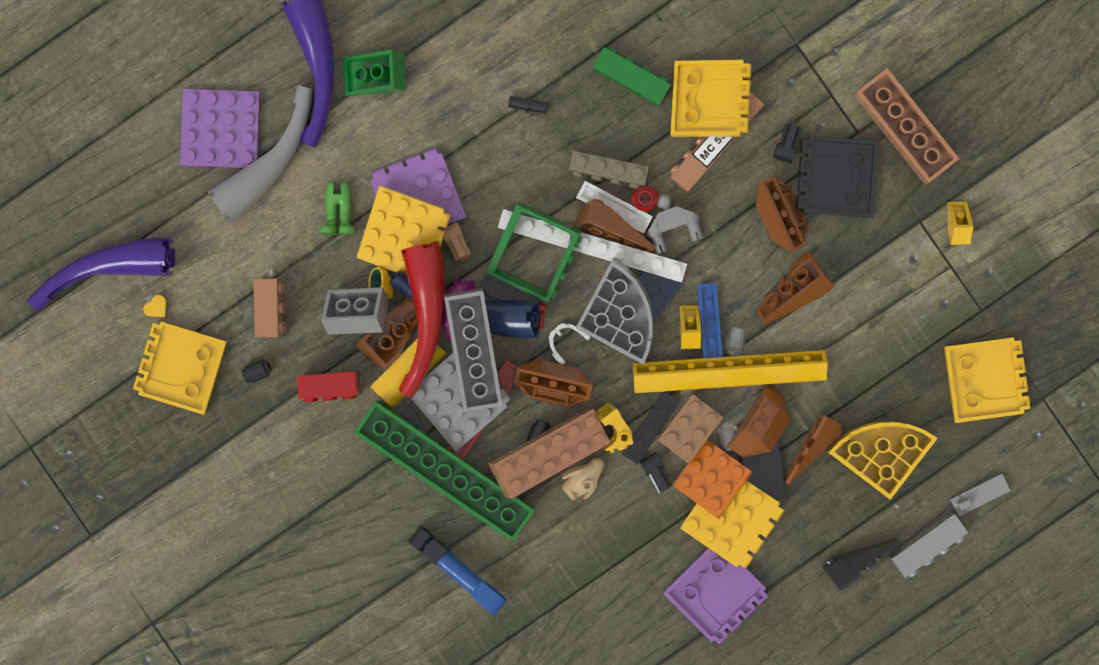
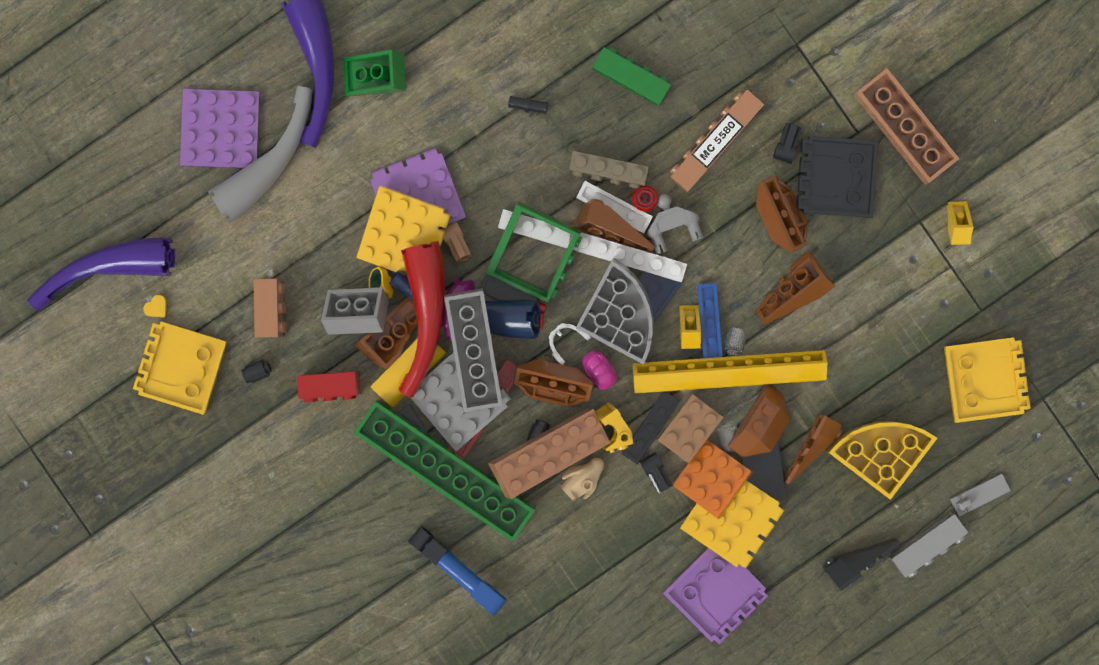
(331, 203): bright green piece -> none
(599, 369): none -> dark pink piece
(710, 98): yellow hinge -> none

